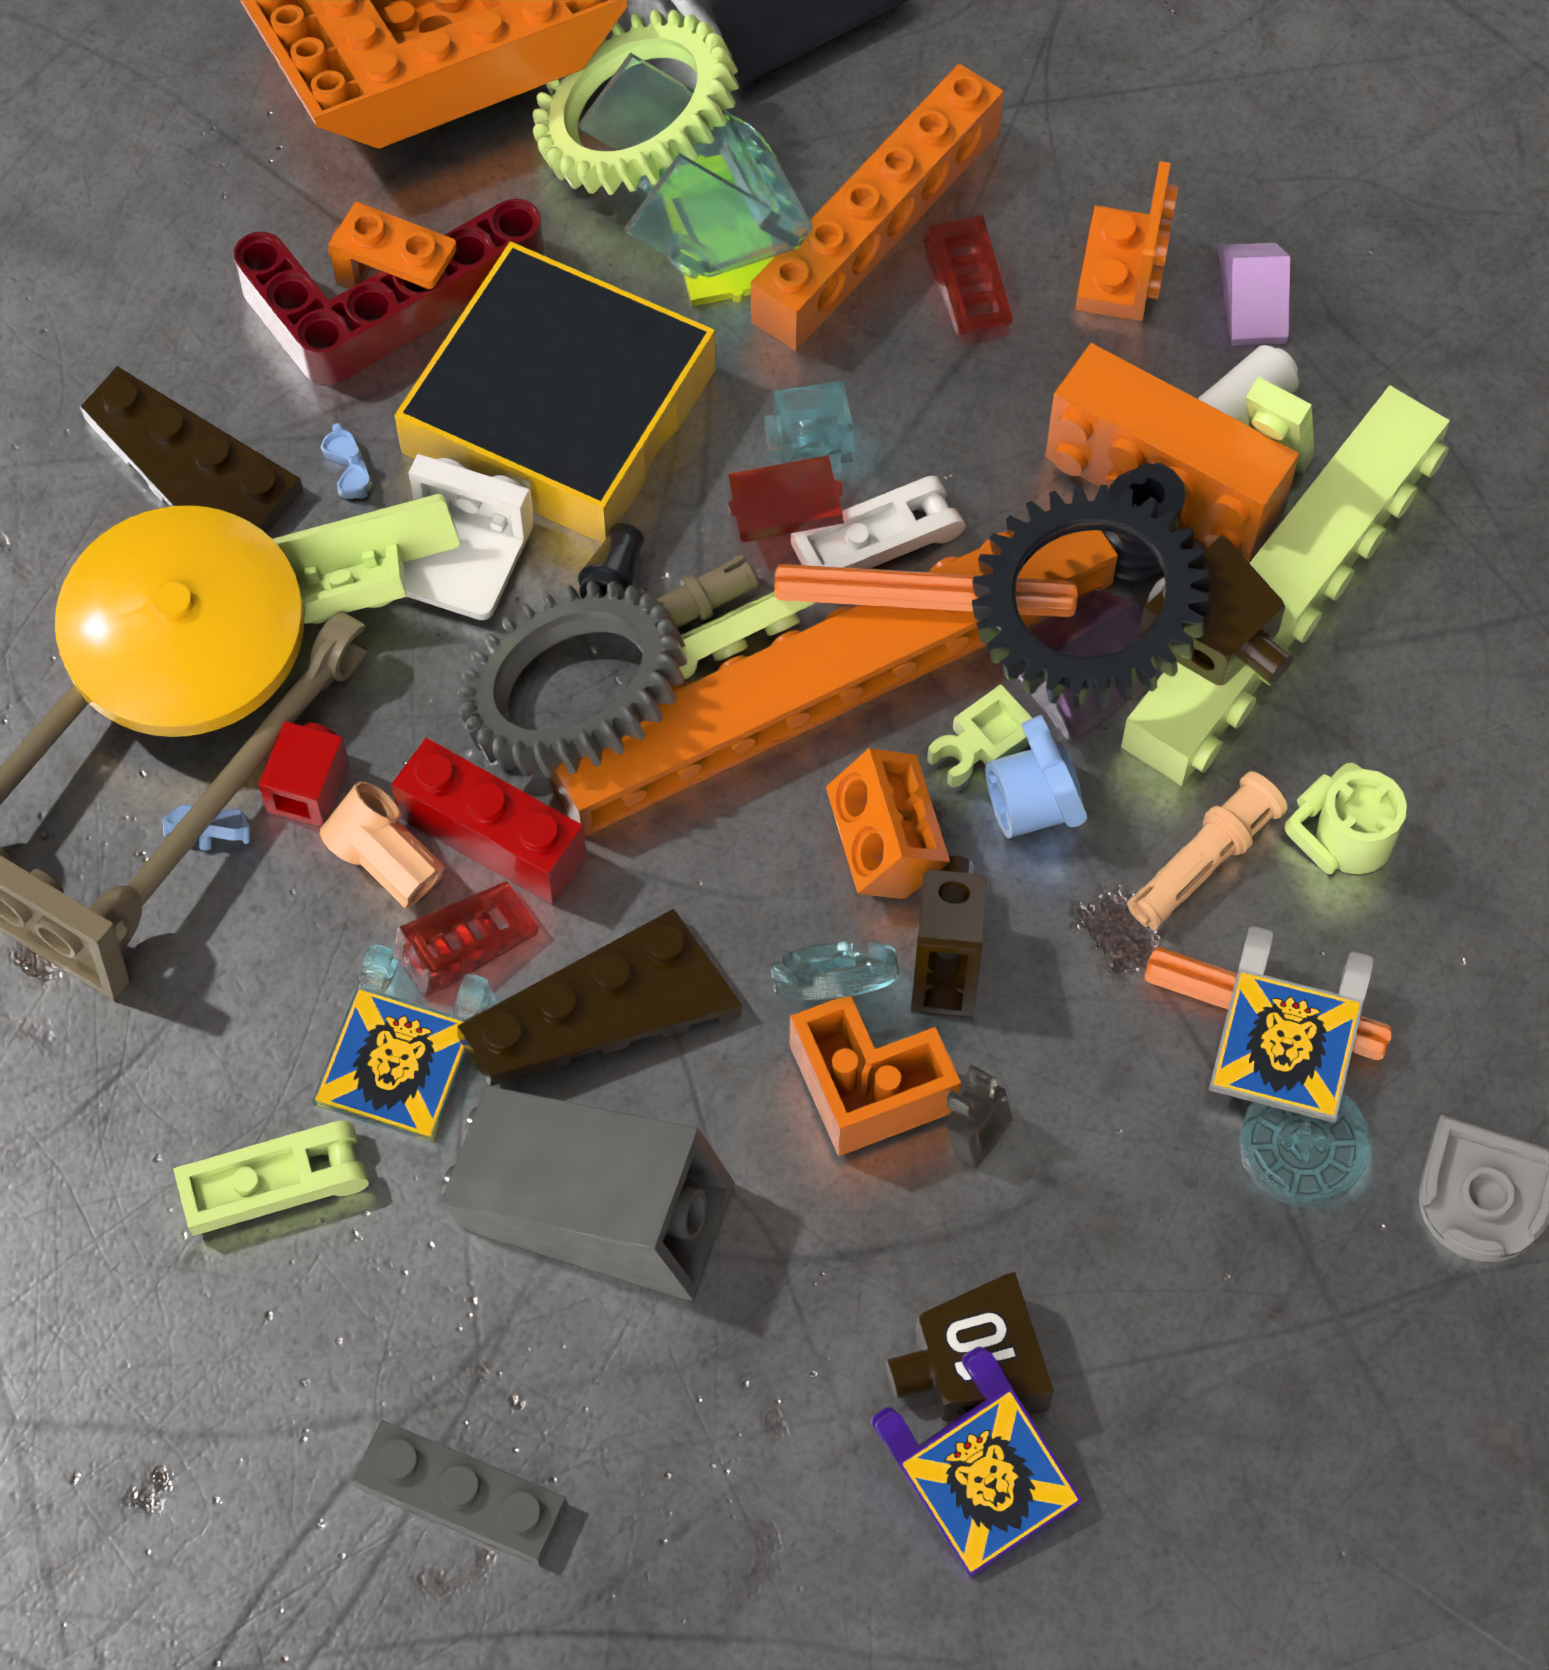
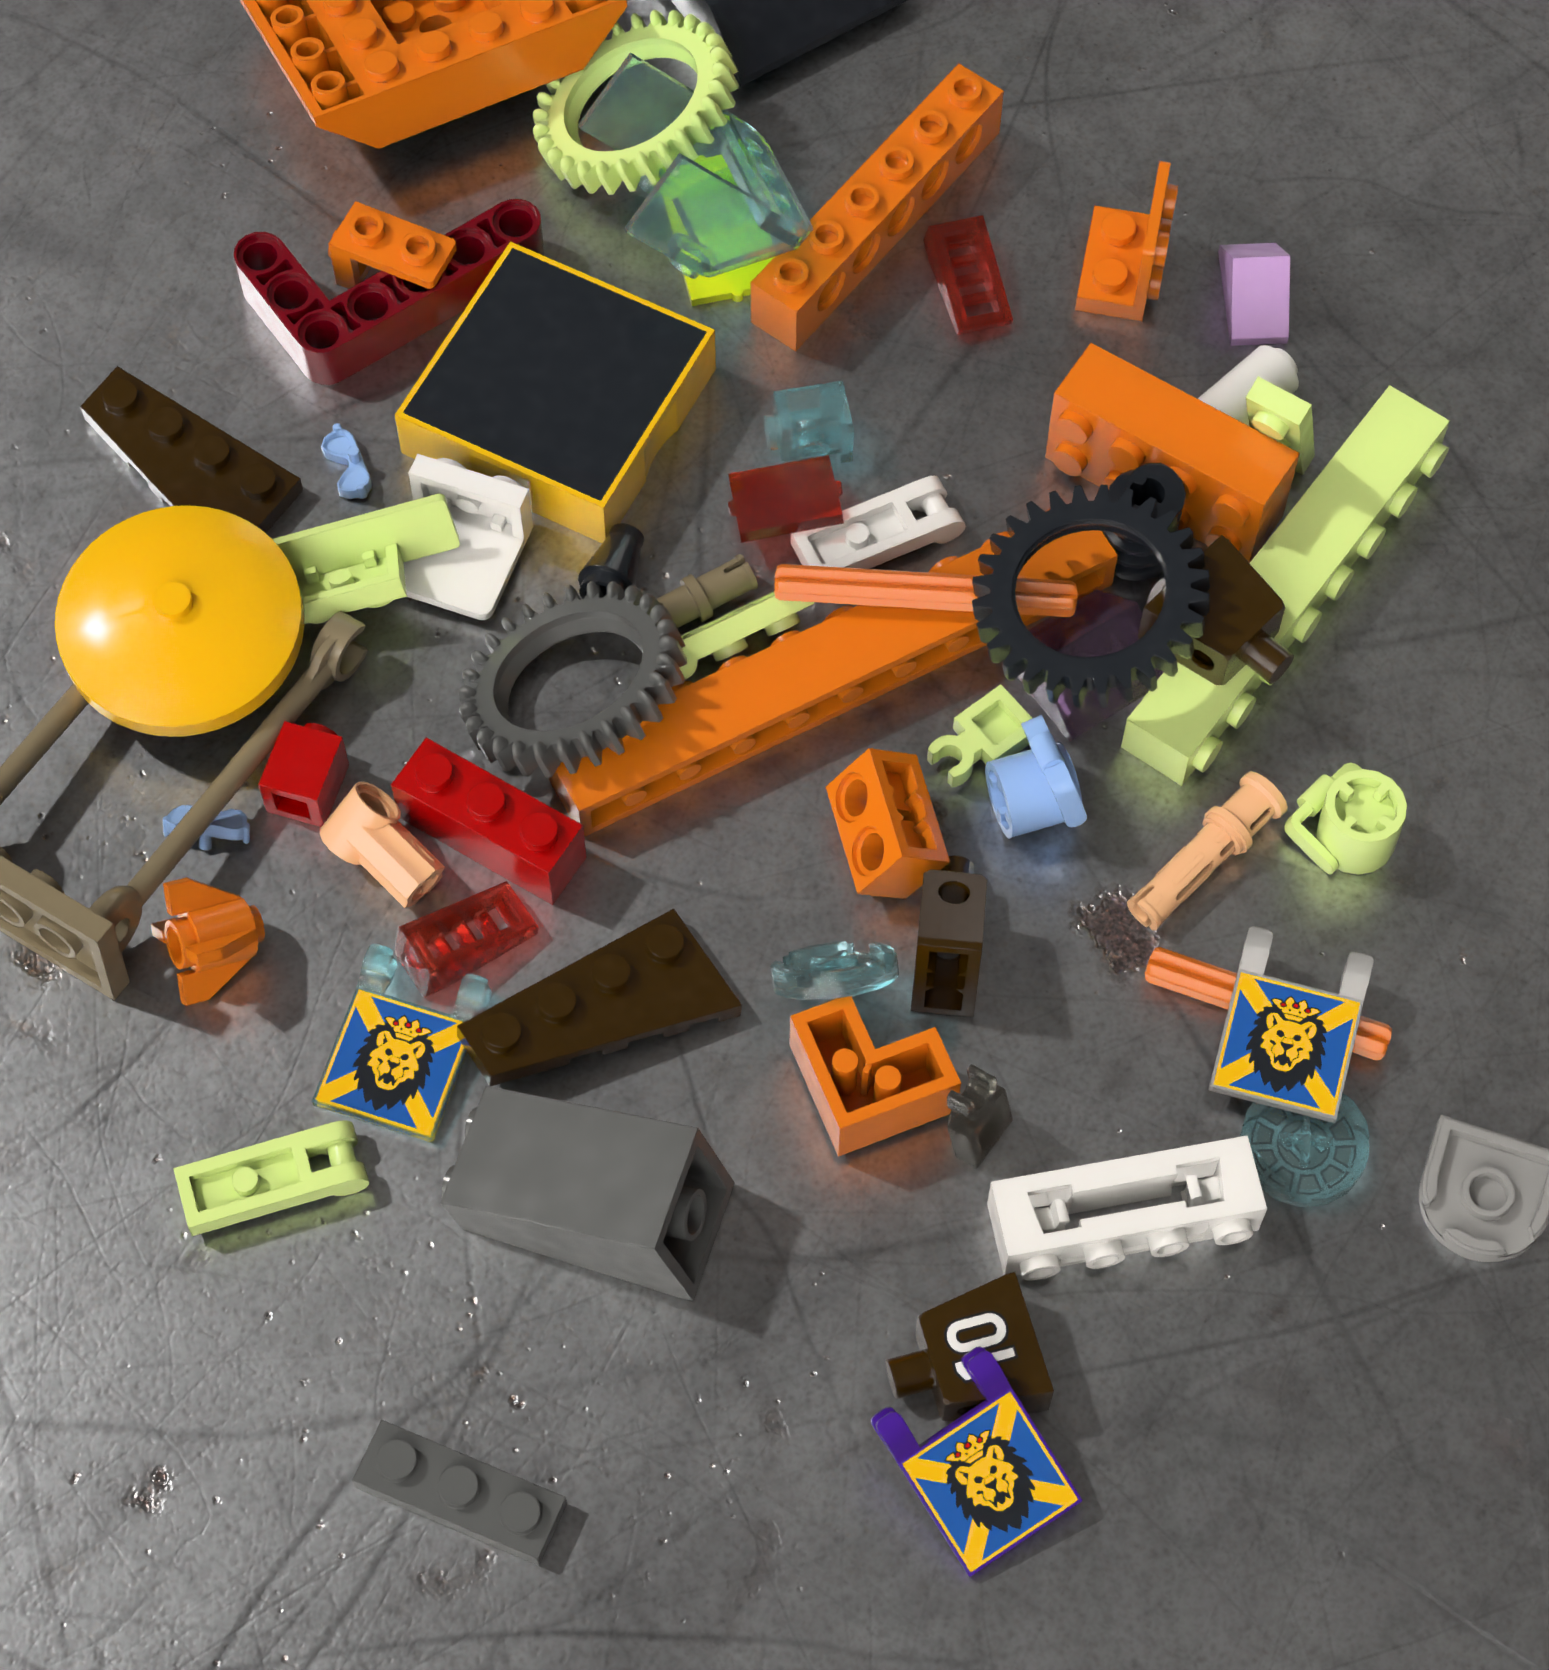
(210, 935): none -> orange brick
(1218, 1203): none -> white brick

